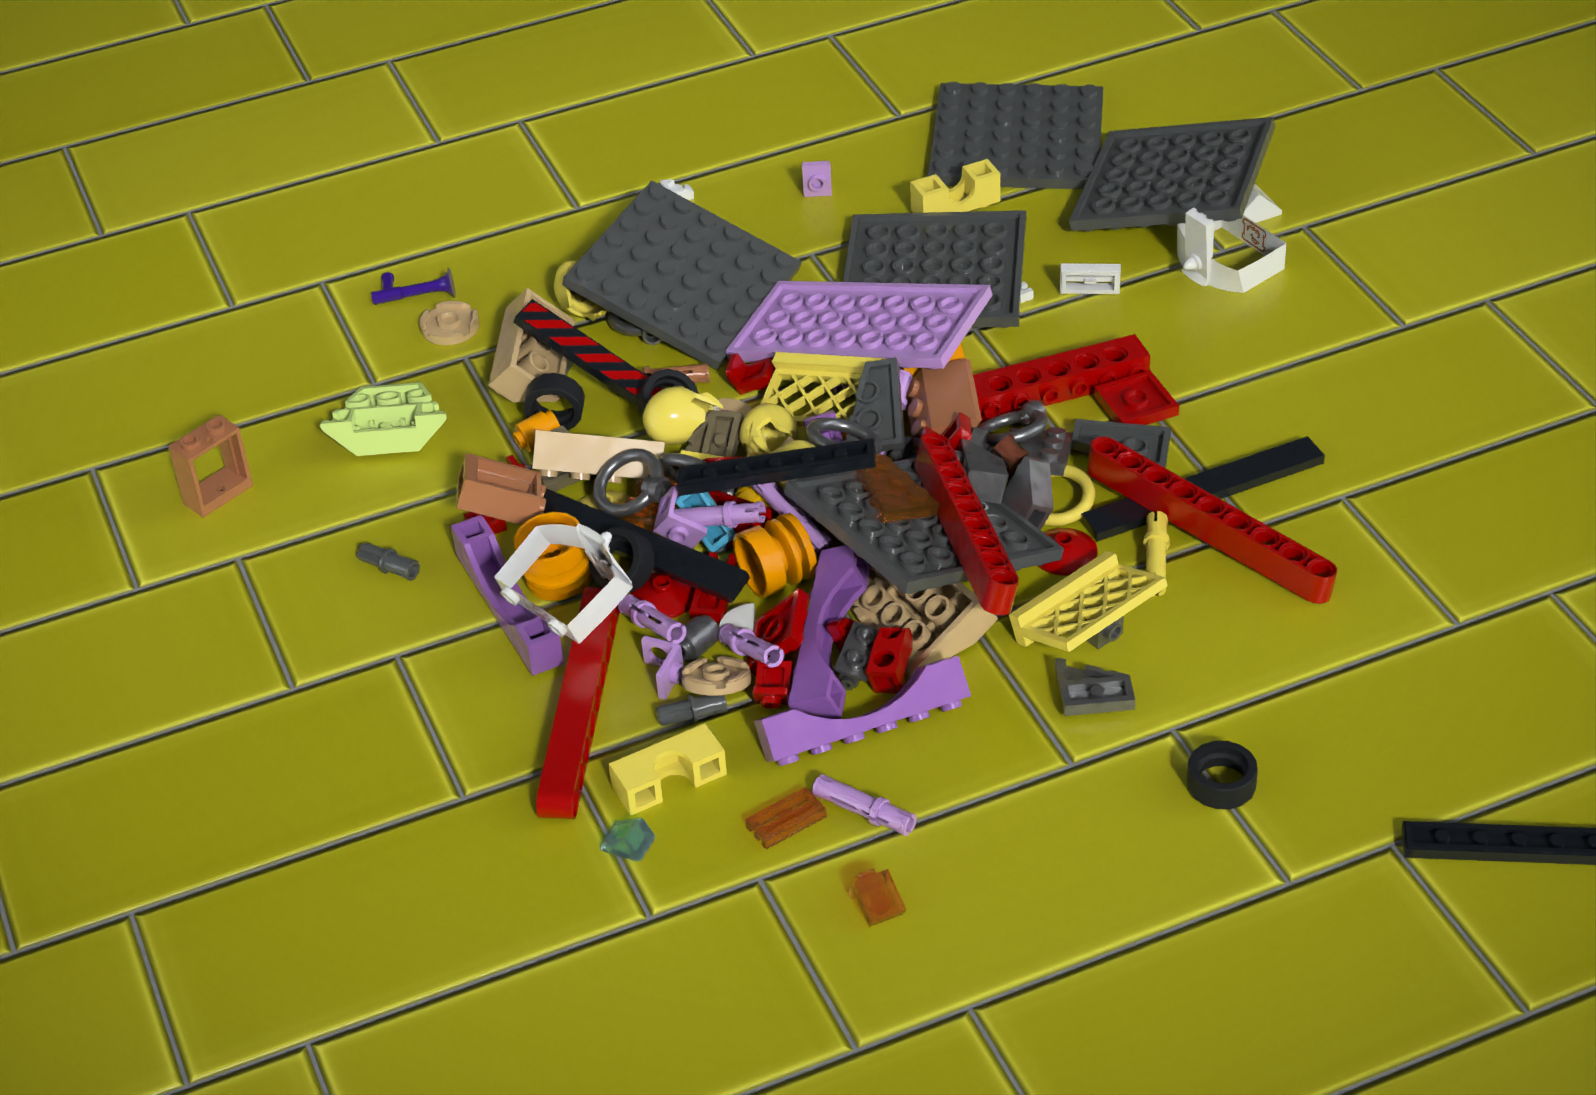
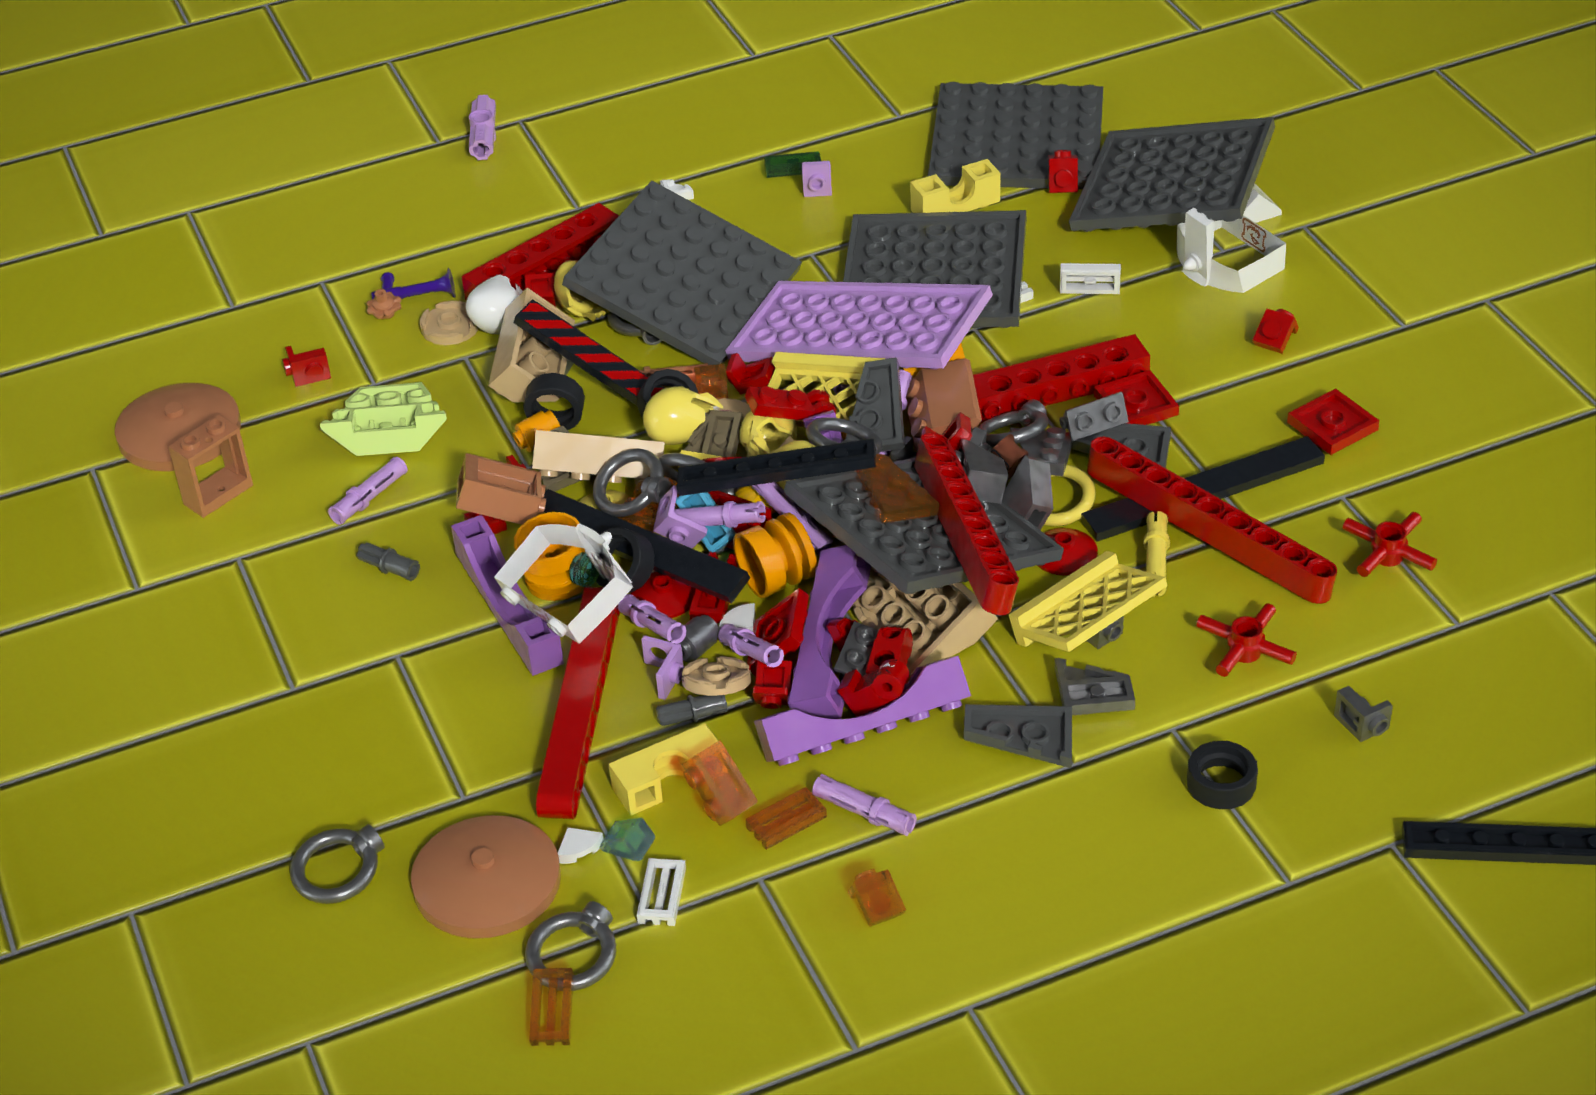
(166, 416): none -> nougat dish
(306, 366): none -> red bracket
(358, 497): none -> lavender pin
(365, 843): none -> flat silver piece
(383, 304): none -> nougat plant
(482, 127): none -> lavender piece
(486, 876): none -> nougat dish
(488, 303): none -> white helmet
(542, 285): none -> red bracket
(545, 251): none -> red brick
(551, 1036): none -> clear orange tile
(578, 844): none -> white tile
(582, 571): none -> clear green tile
(594, 922): none -> flat silver piece
(658, 914): none -> white tile
(712, 380): none -> clear orange bracket
(718, 783): none -> clear orange bracket
(787, 404): none -> red hinge
(788, 163): none -> clear green tile
(875, 688): none -> red leg
(1023, 730): none -> dark grey wing
(1063, 172): none -> red bracket
(1095, 416): none -> flat silver hinge
(1246, 639): none -> red bar
(1275, 330): none -> red bracket
(1333, 421): none -> red plate
(1359, 716): none -> flat silver bracket
(1389, 544): none -> red bar

